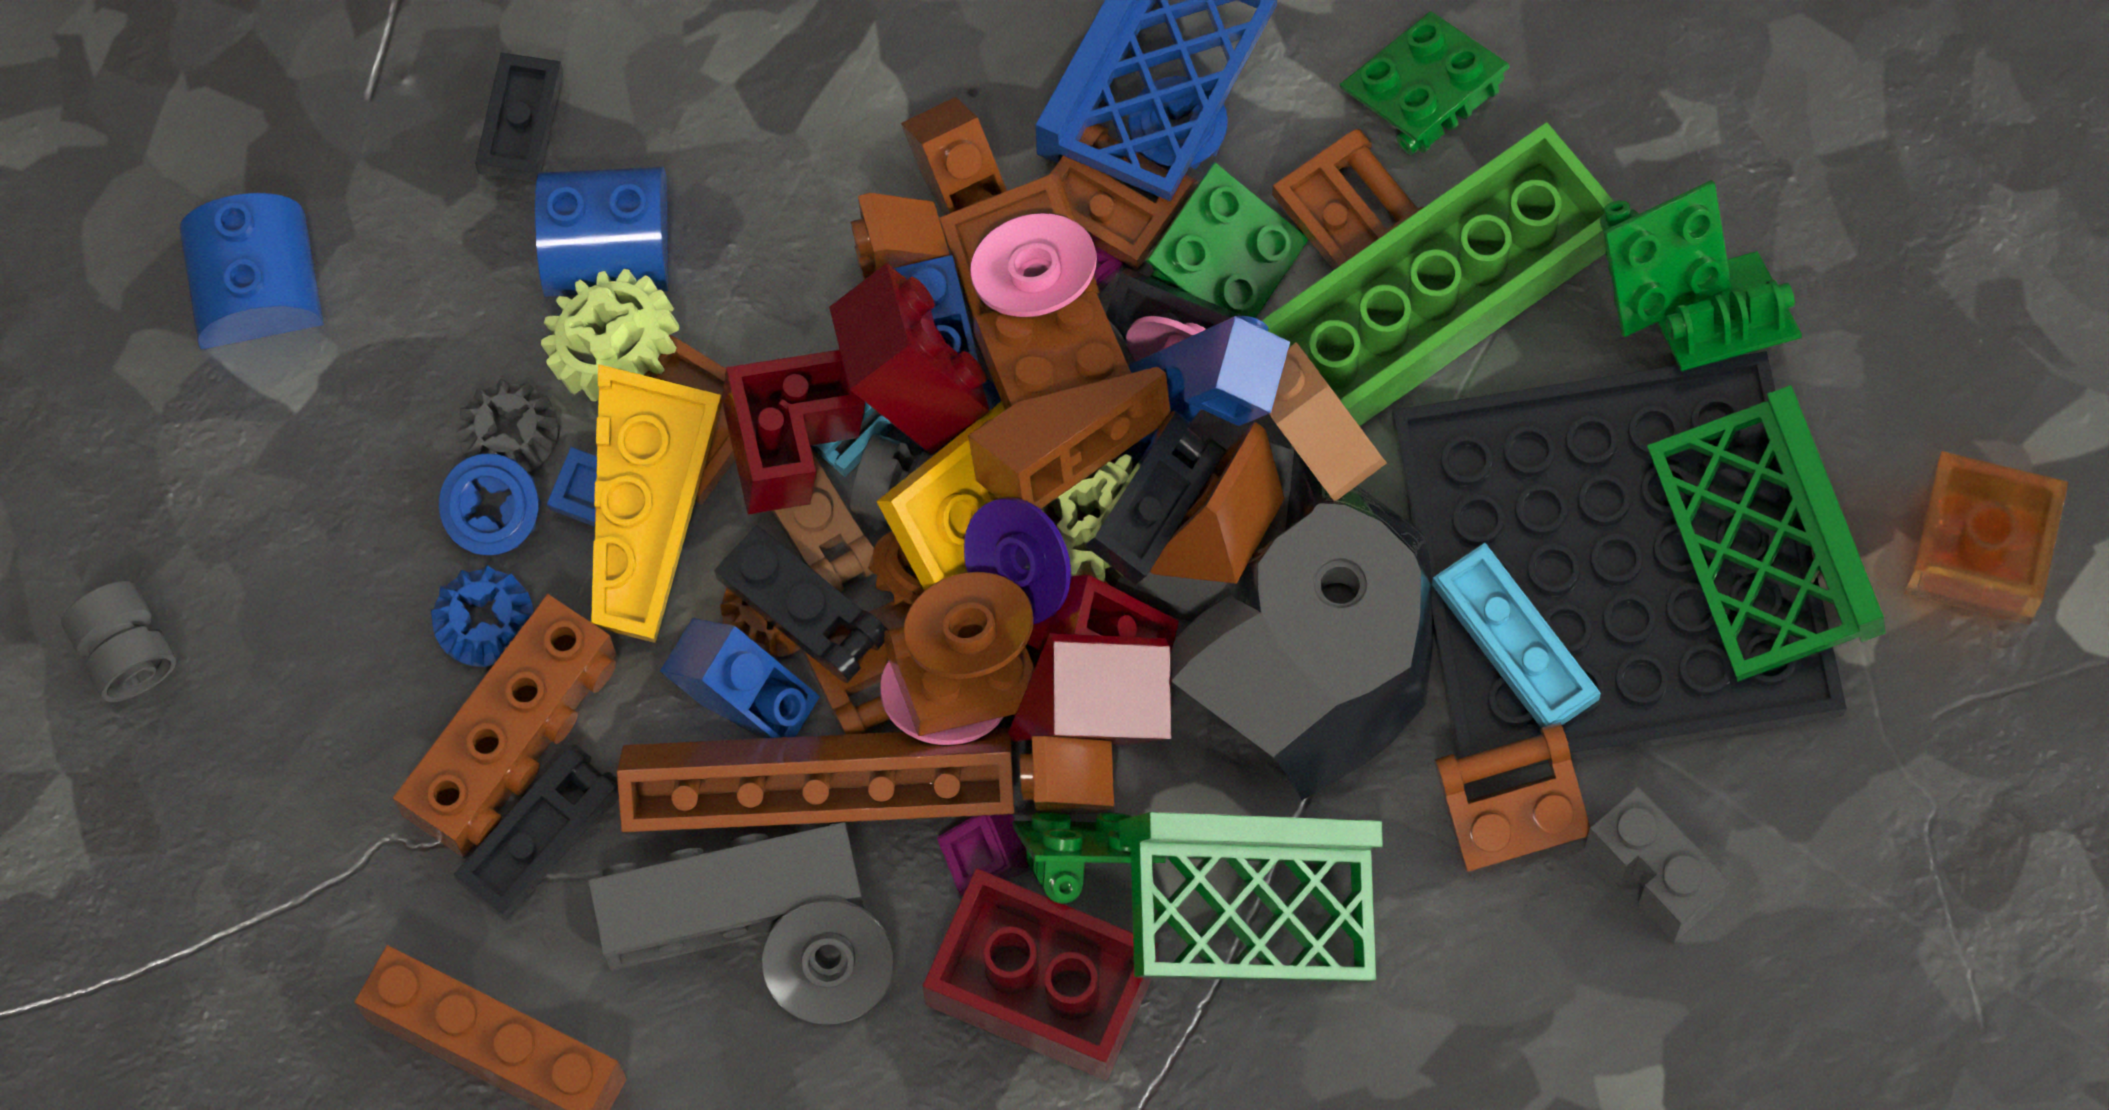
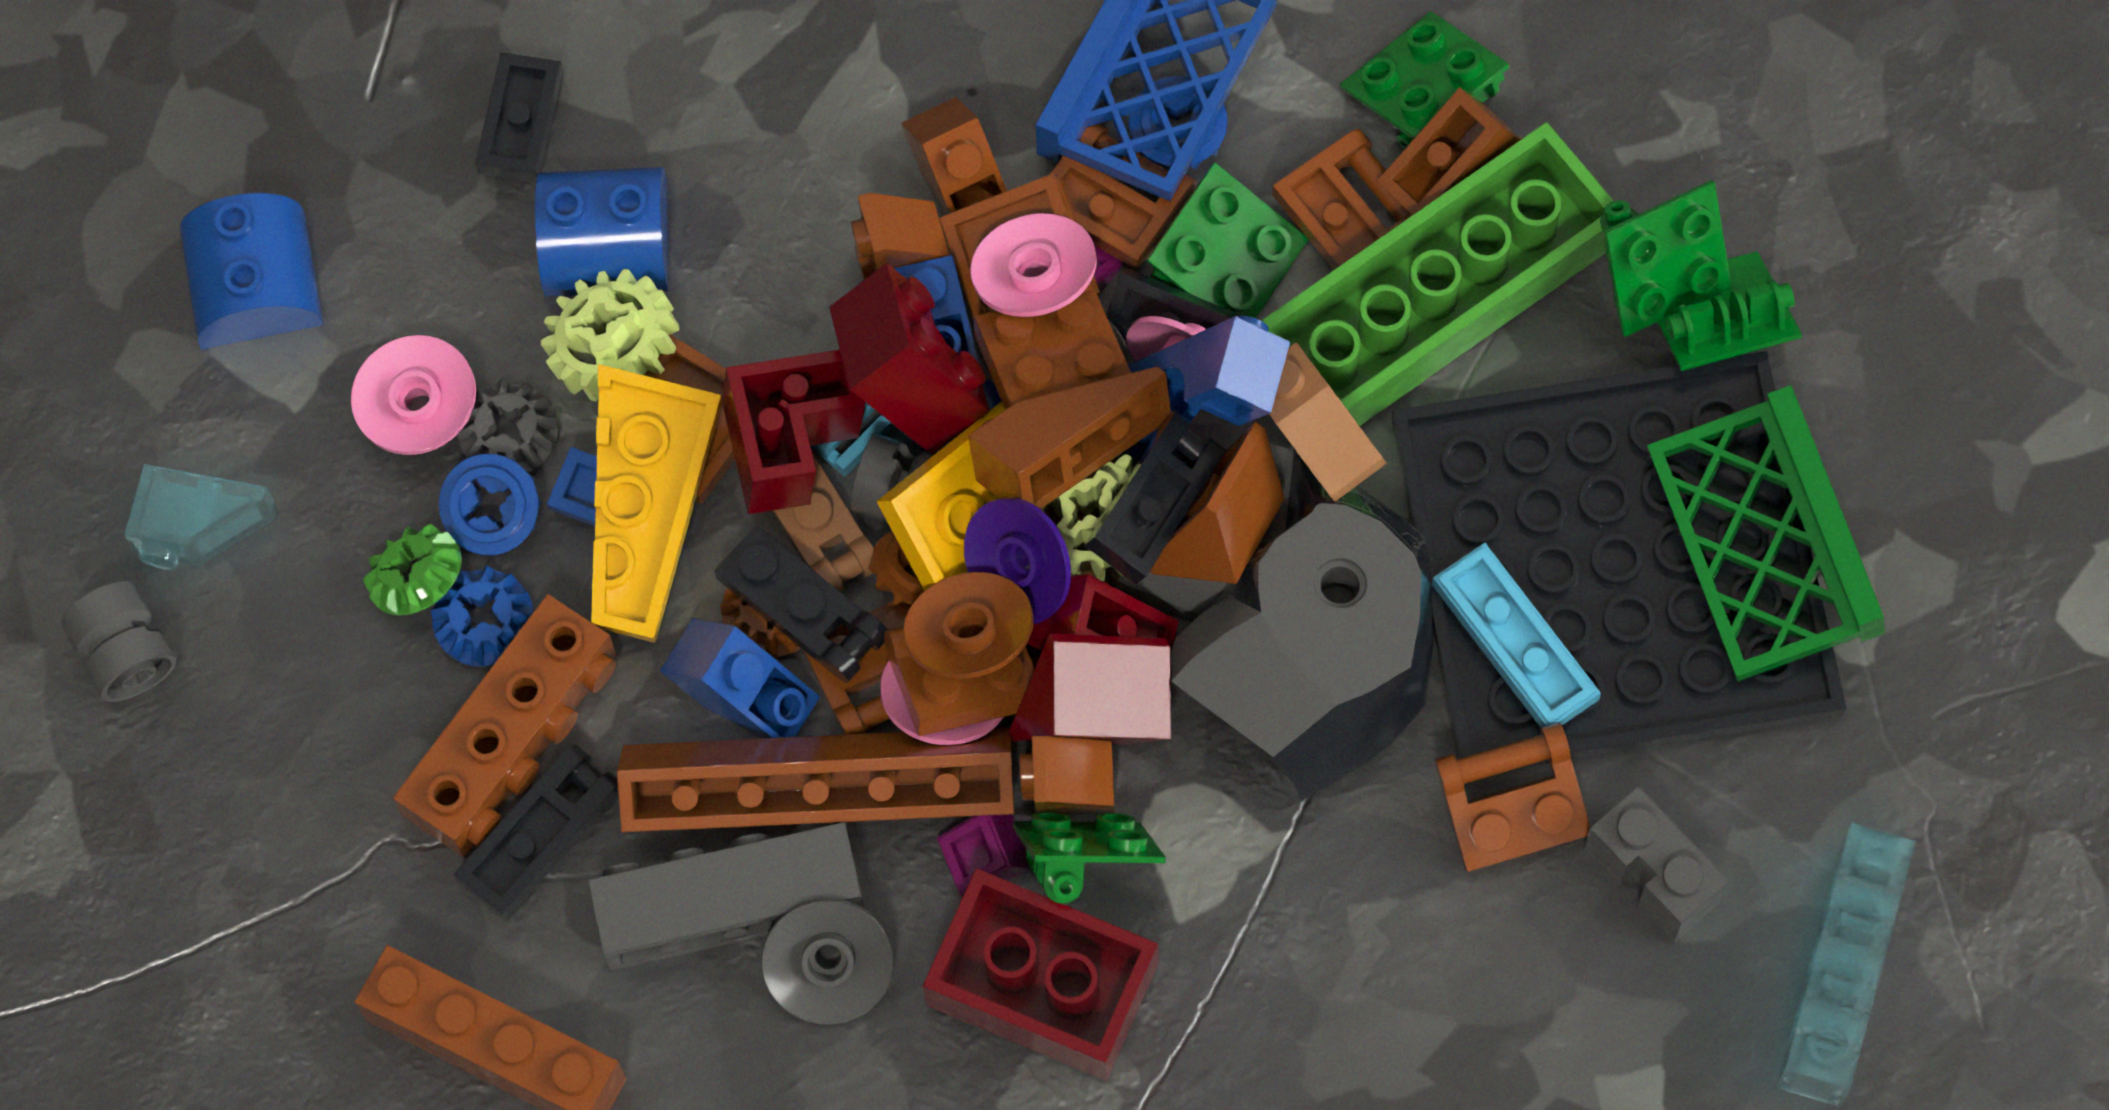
(193, 516): none -> clear light blue slope
(399, 375): none -> bright pink dish
(430, 576): none -> bright green gear
(1263, 841): fence -> none
(1447, 151): none -> dark orange slope
(1845, 965): none -> clear light blue brick
(1986, 538): clear orange brick -> none

